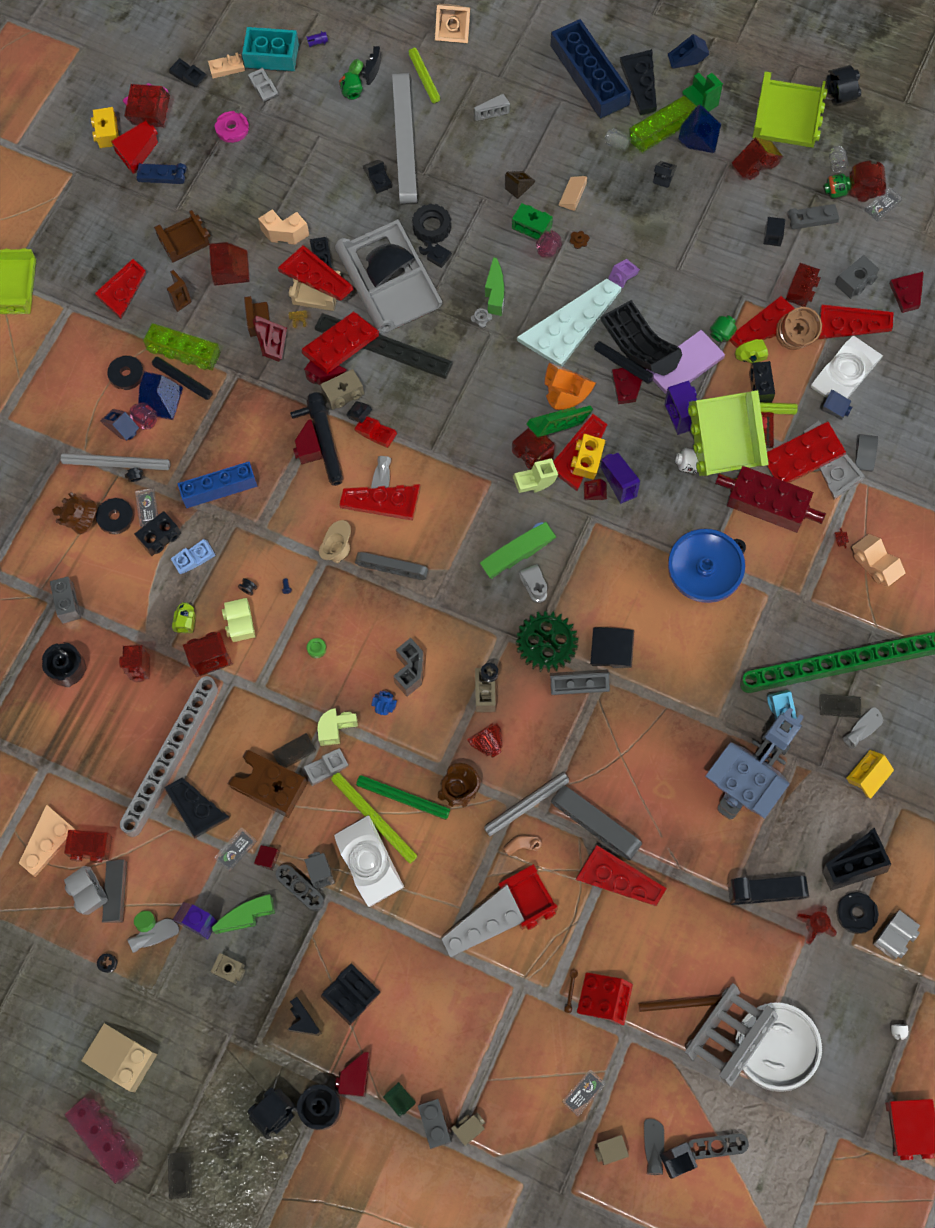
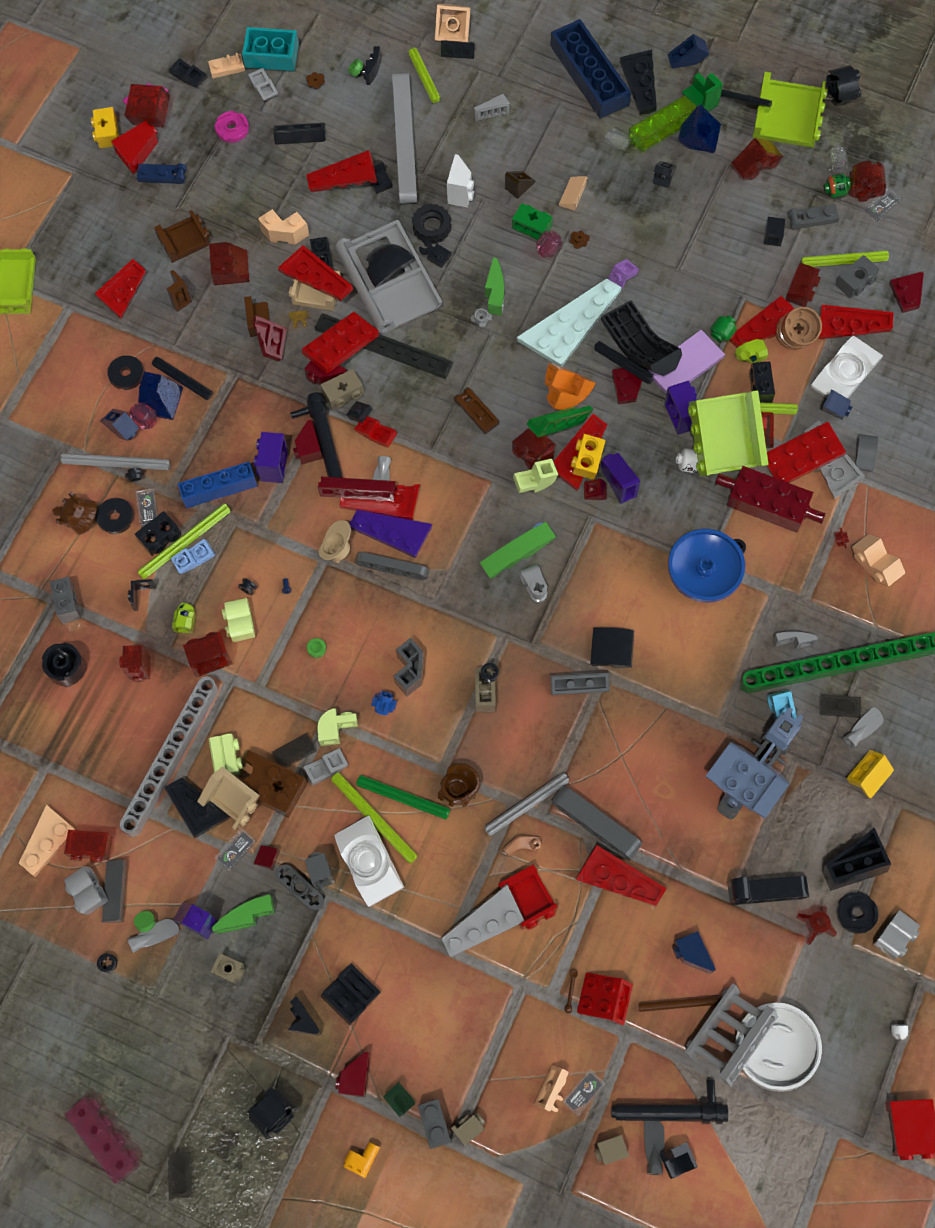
(119, 1058): tan slope -> none
(135, 586): none -> black bracket
(181, 347): clear neon green brick -> none
(183, 541): none -> lime axle
(224, 754): none -> yellowish green brick
(230, 796): none -> tan panel
(271, 457): none -> dark purple brick
(299, 133): none -> black slope
(311, 1098): black brick -> none
(315, 80): none -> reddish brown plant
(318, 39): dark purple pin -> none
(343, 173): none -> red wing
(350, 86): green head -> none
(357, 488): none -> dark red fence
(361, 1164): none -> light orange piece
(395, 532): none -> dark purple wing
(457, 49): none -> black hinge
(459, 184): none -> white slope
(476, 410): none -> reddish brown plate
(488, 740): clear red brick -> none
(534, 653): dark green gear -> none
(551, 1087): none -> light nougat plate
(693, 953): none -> dark blue slope
(704, 1112): none -> black cylinder
(731, 1138): dark grey beam -> none
(746, 98): none -> black bar
(799, 639): none -> light grey slope
(848, 258): none -> lime axle

